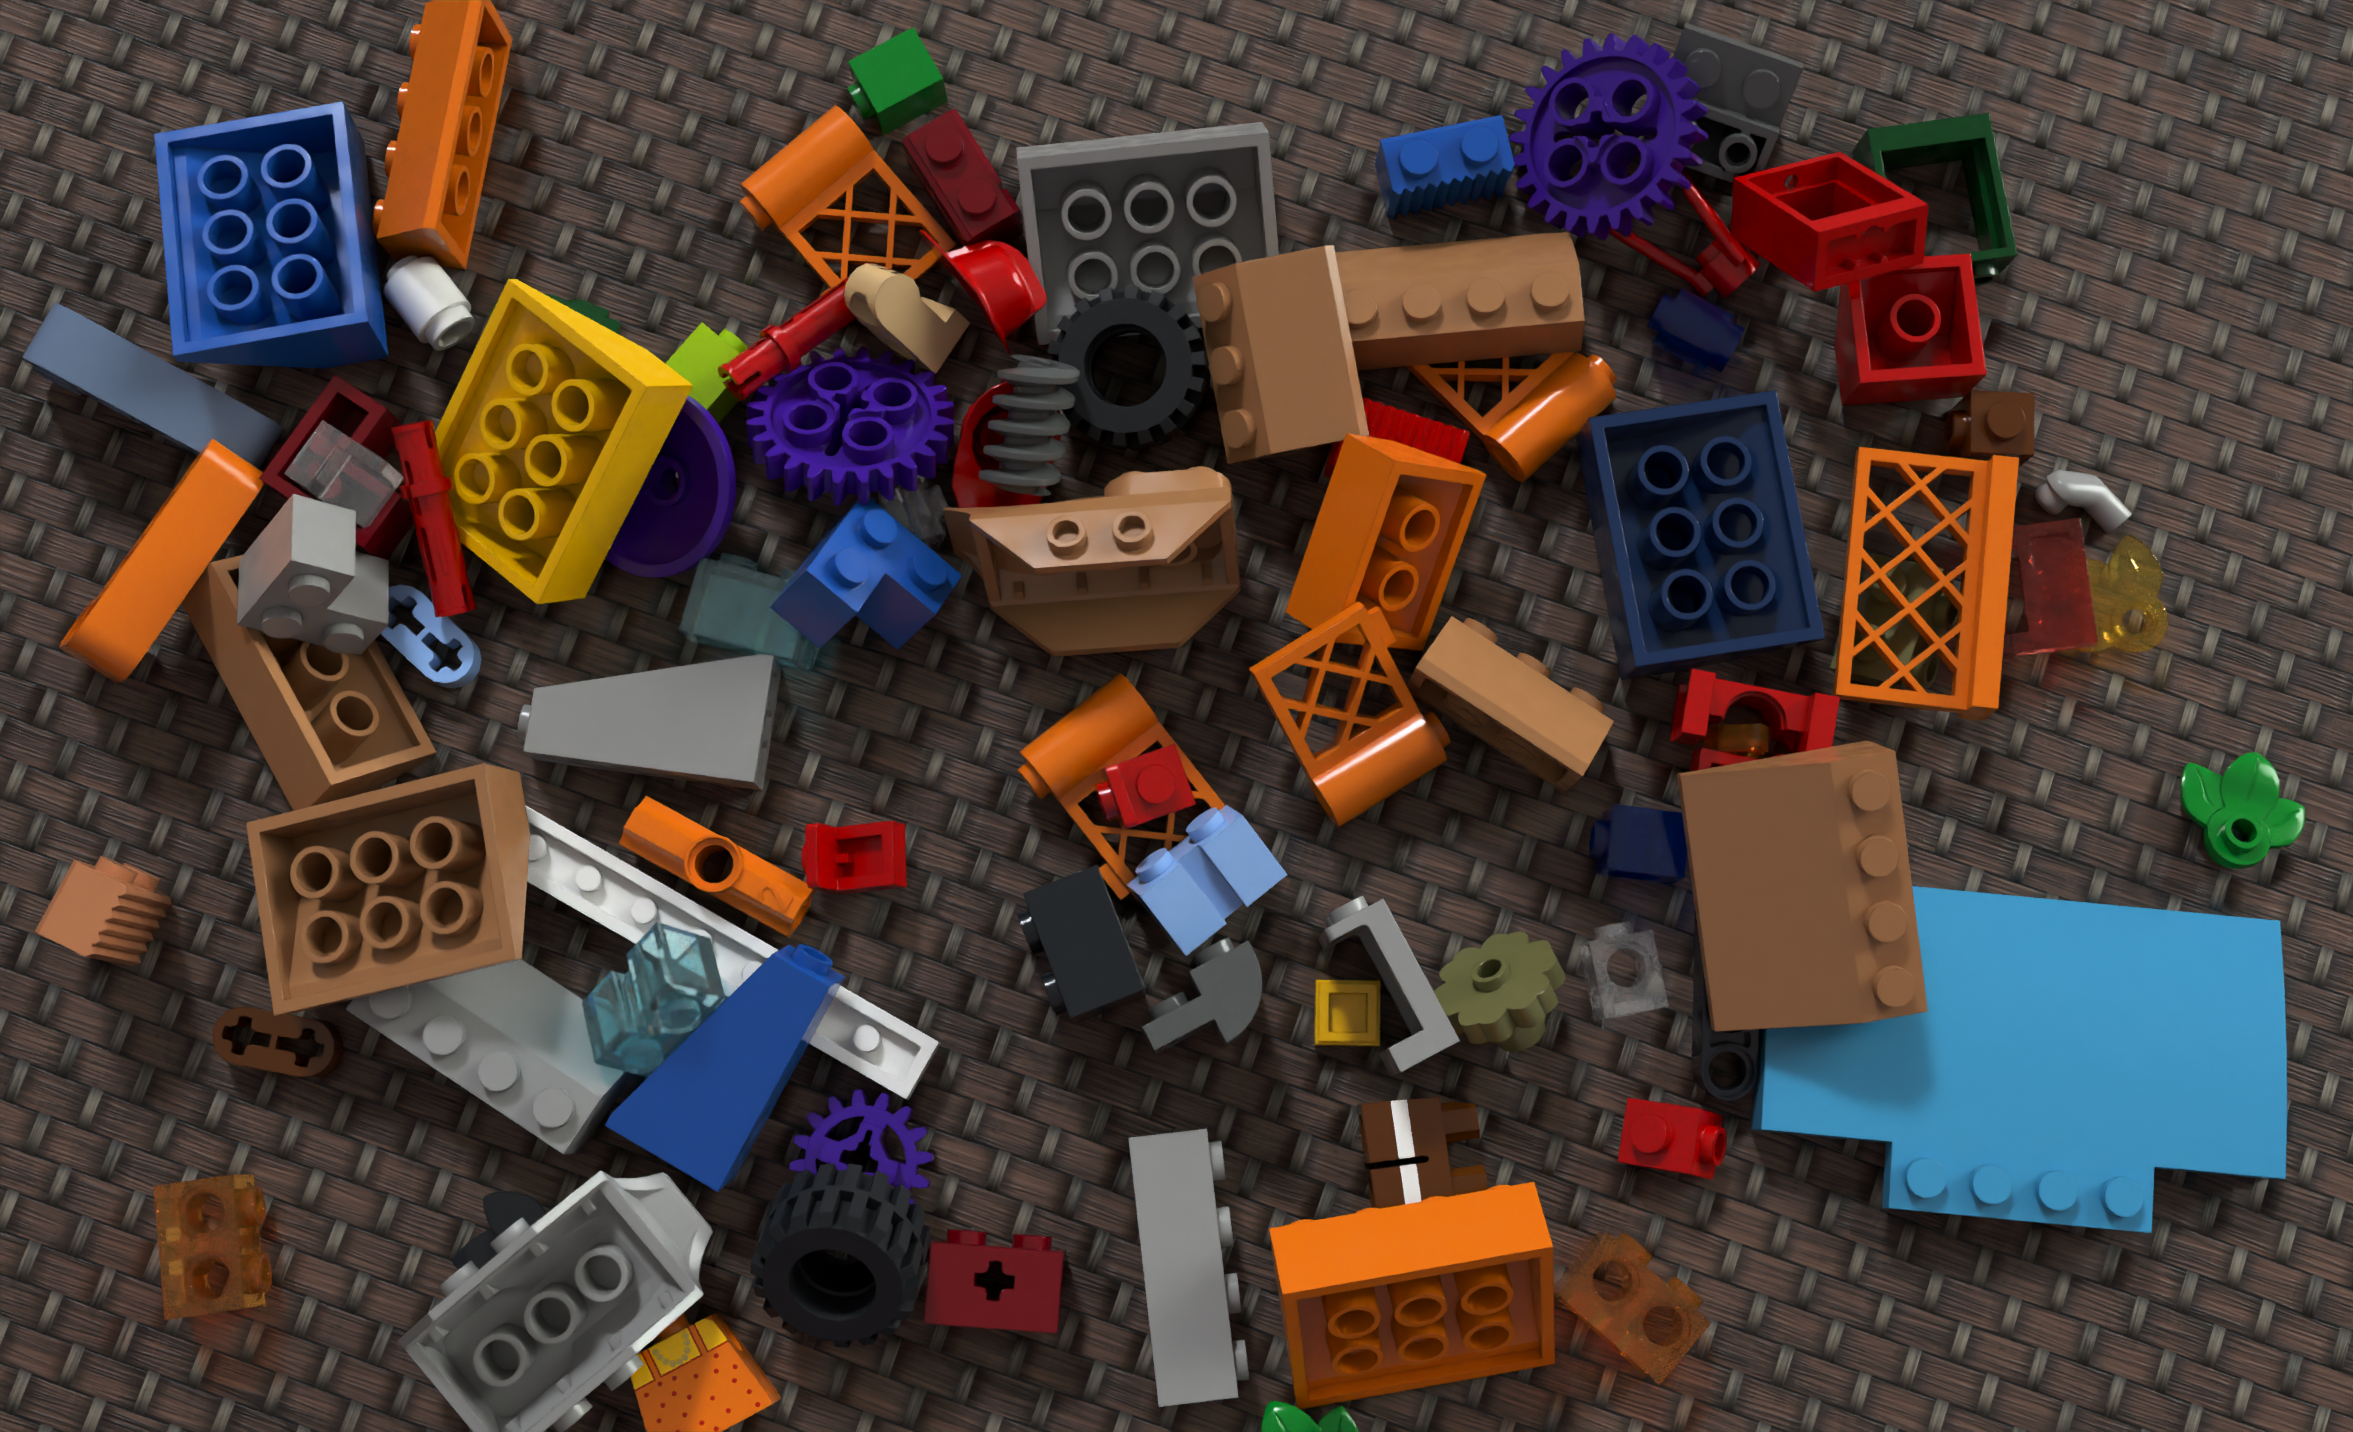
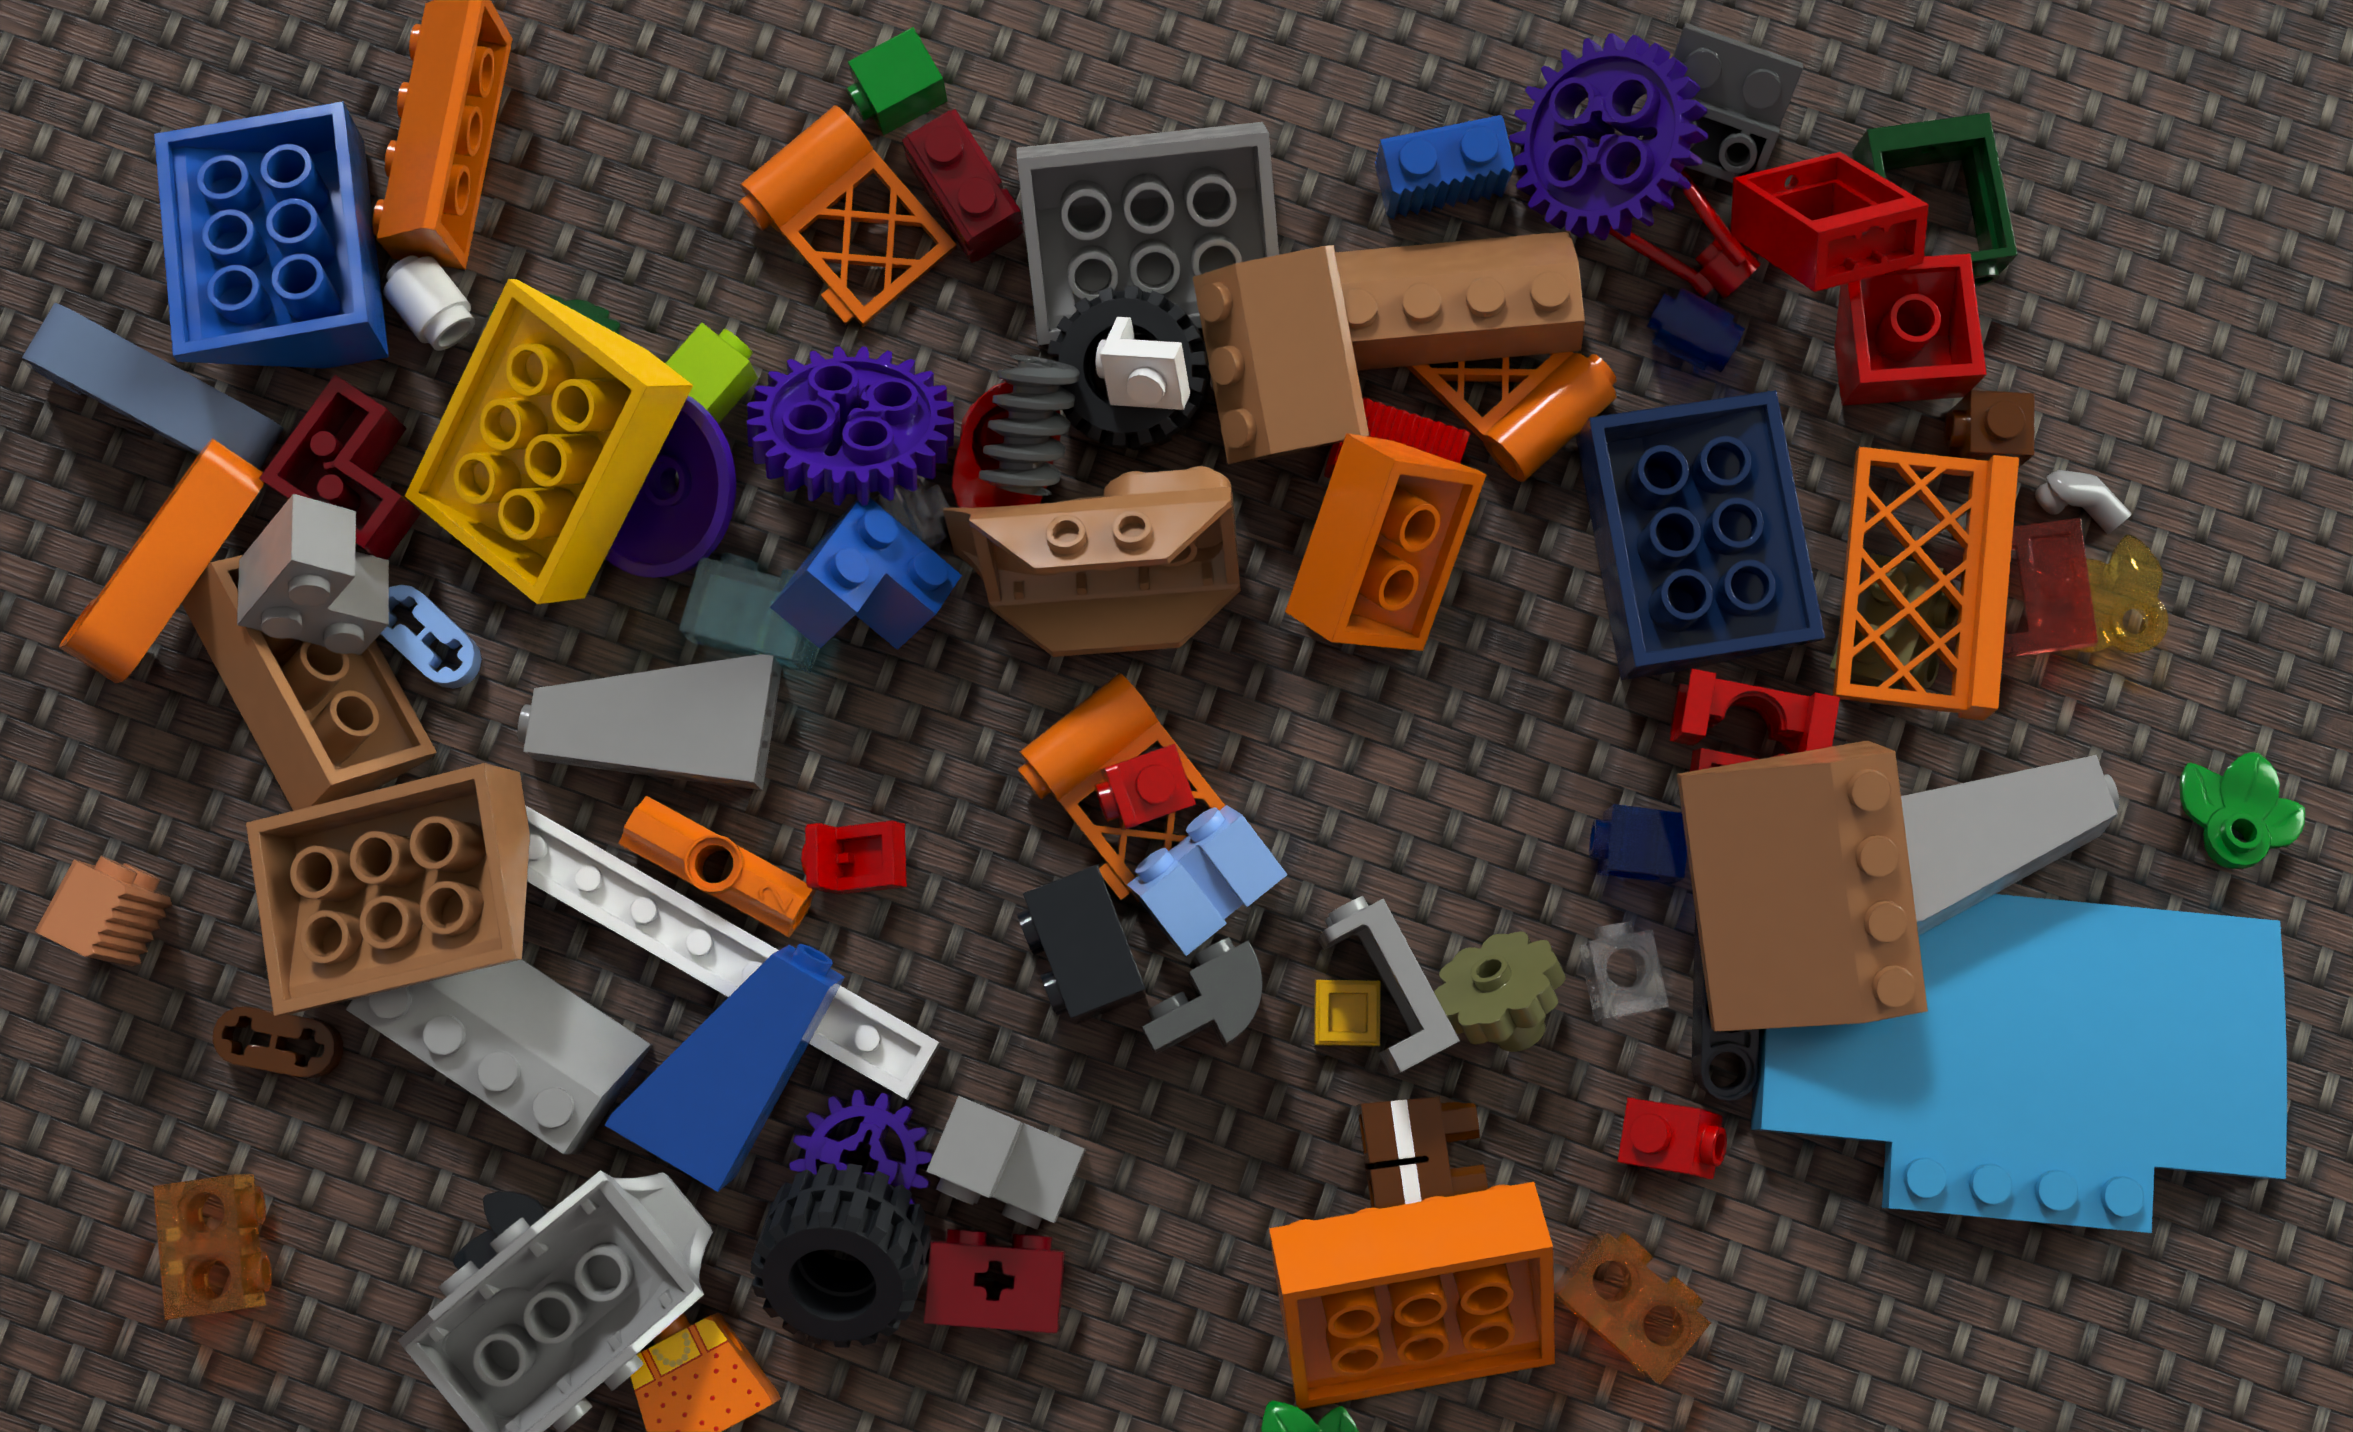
(344, 473): clear panel -> none
(433, 517): red pin -> none
(657, 1004): clear light blue brick -> none
(785, 345): red pin -> none
(900, 318): tan leg -> none
(997, 281): red piece -> none
(1006, 1161): none -> light grey brick
(1142, 370): none -> white bracket
(1184, 1267): light grey brick -> none
(1381, 752): orange piece -> none
(1510, 703): medium nougat slope -> none
(1738, 739): clear orange tile -> none
(1998, 830): none -> light grey slope

